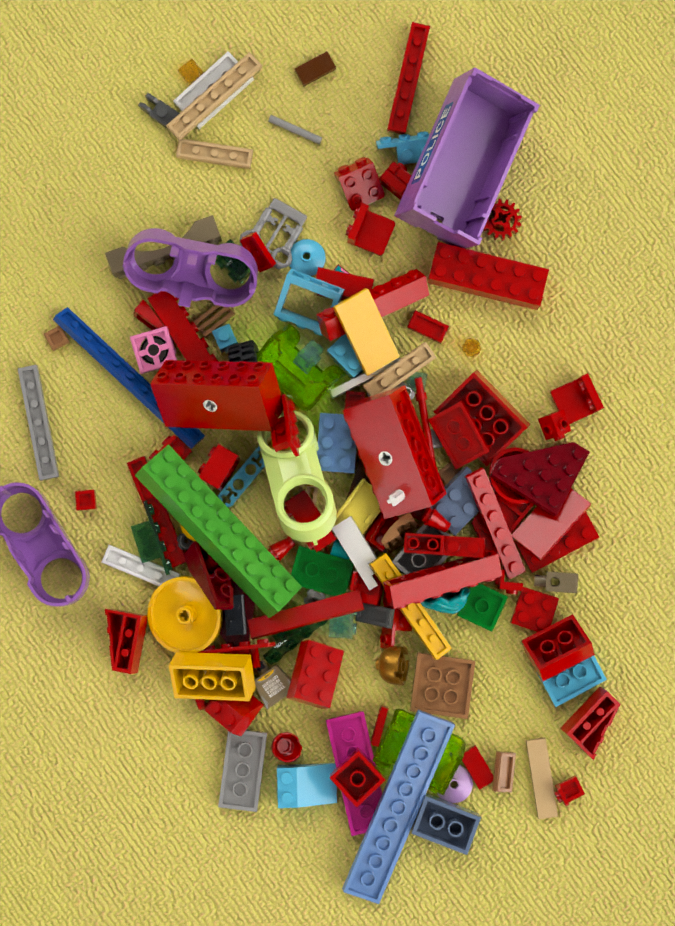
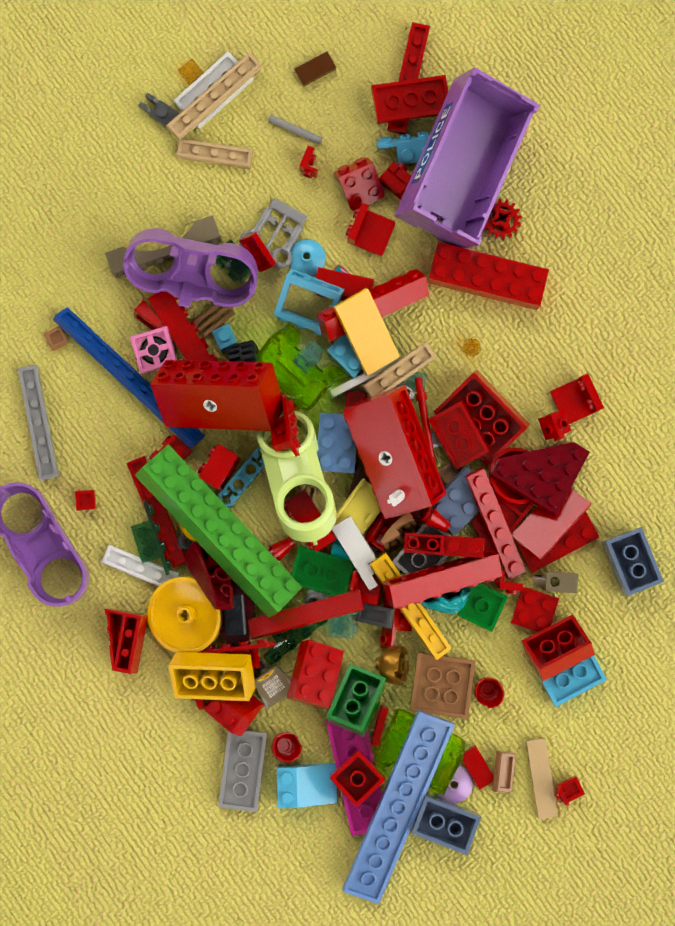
(307, 160): none -> red bracket
(356, 700): none -> green brick
(409, 99): none -> red plate
(427, 326): red tile -> none
(489, 692): none -> red hair
(591, 721): red wedge -> none
(632, 561): none -> sand blue brick

